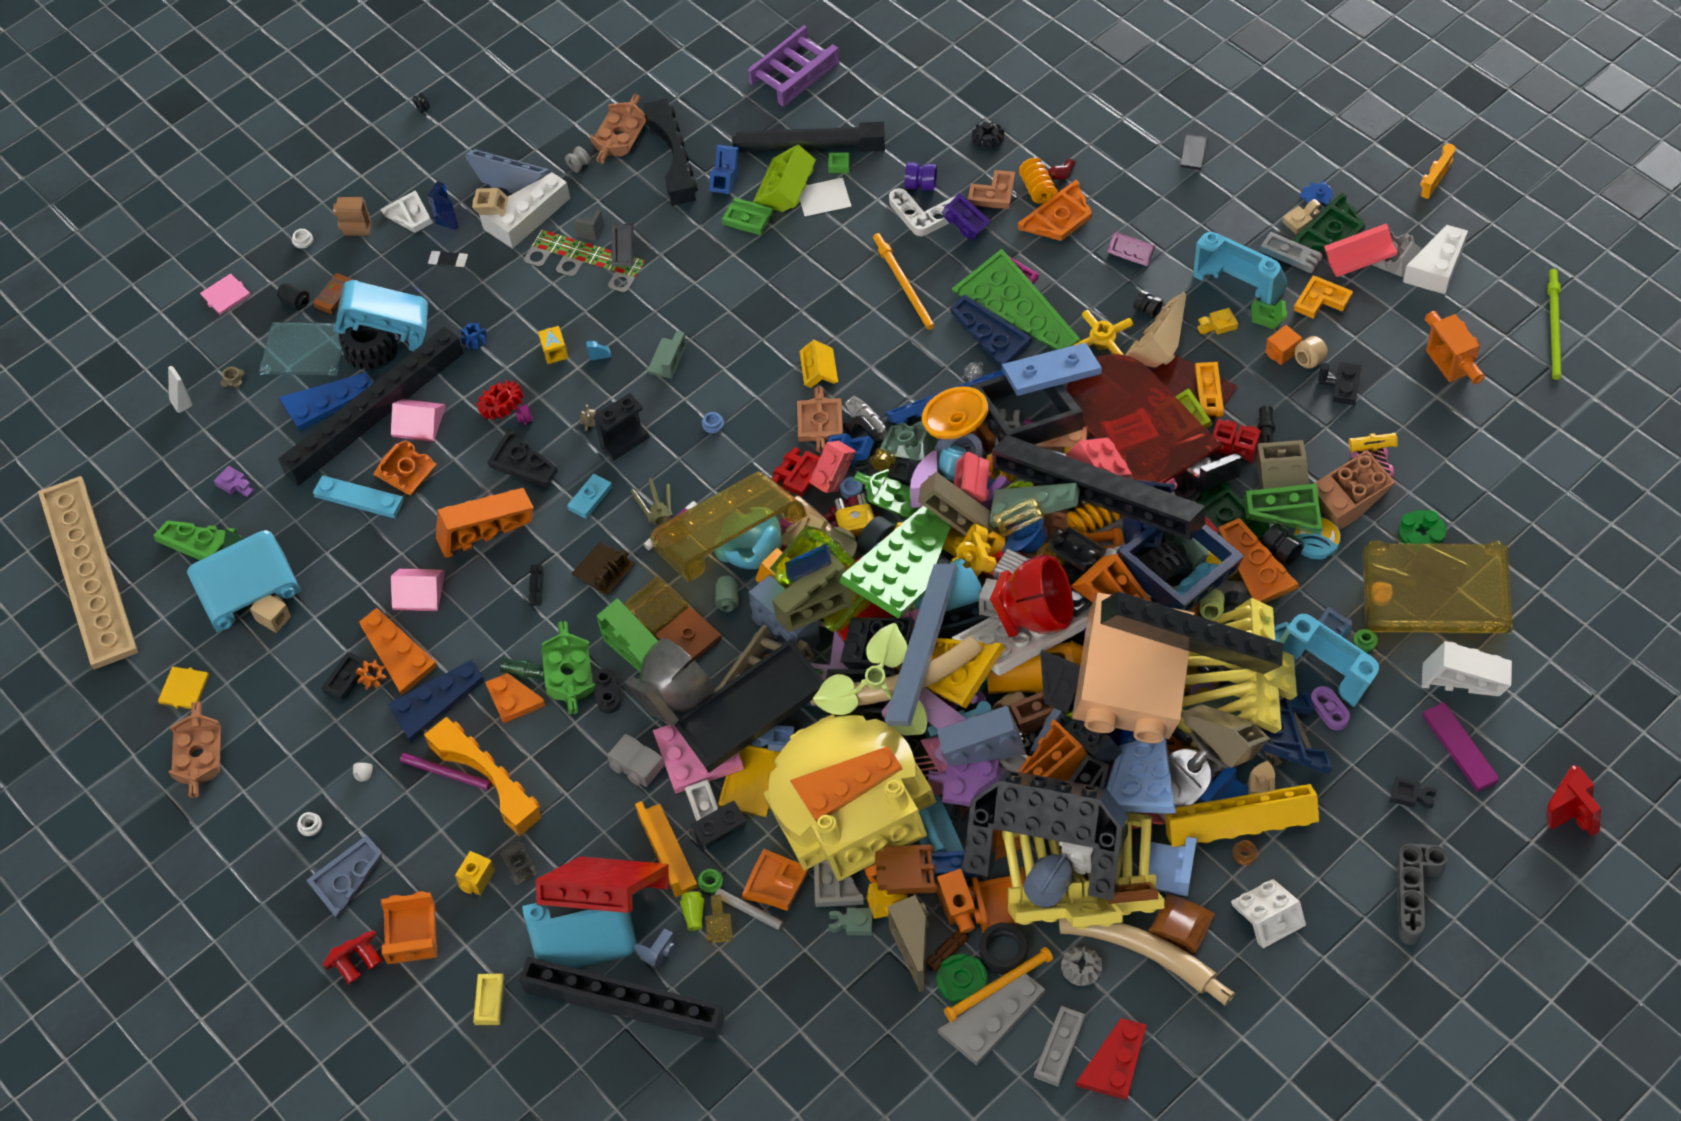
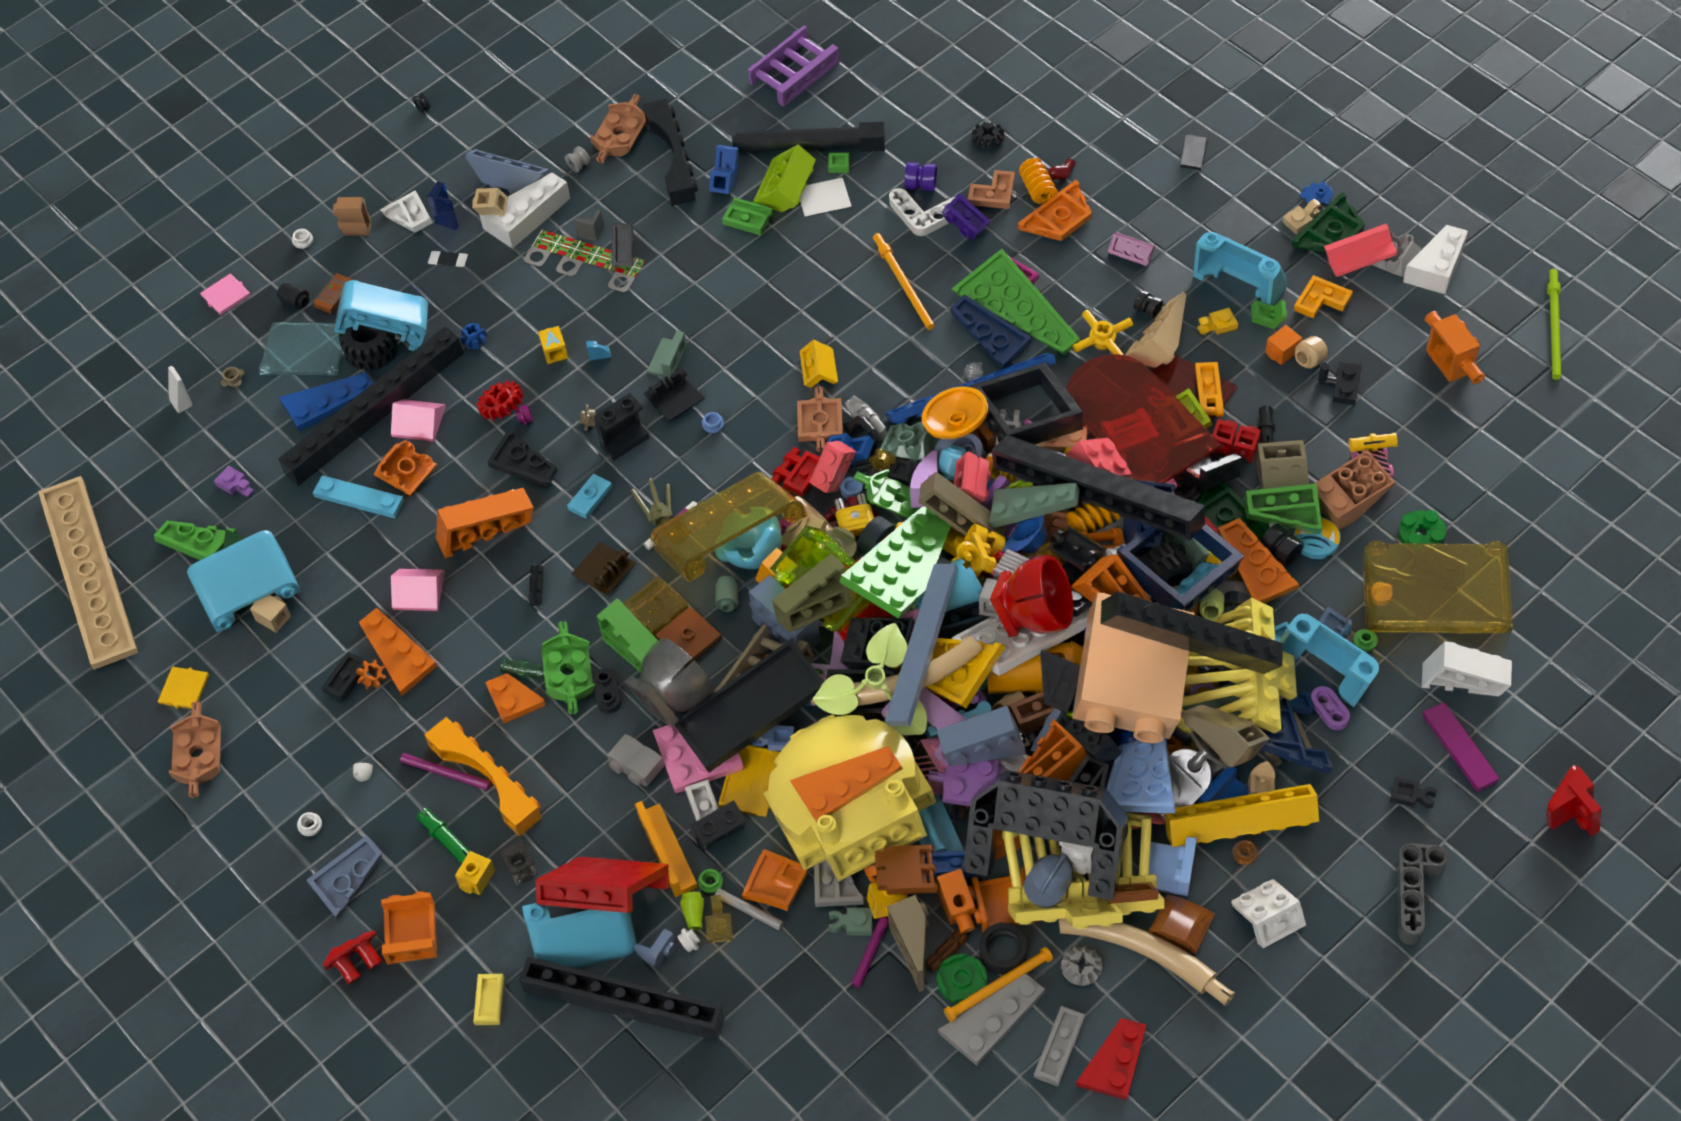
(423, 705): dark blue wing -> none
(439, 830): none -> green pin
(674, 395): none -> black hinge
(689, 940): none -> white plate
(808, 563): clear blue panel -> none
(870, 952): none -> magenta bar
(1034, 509): clear yellow tile -> none
(1051, 369): medium blue plate -> none
(1290, 252): light grey hinge -> none
(1437, 171): light orange plate -> none

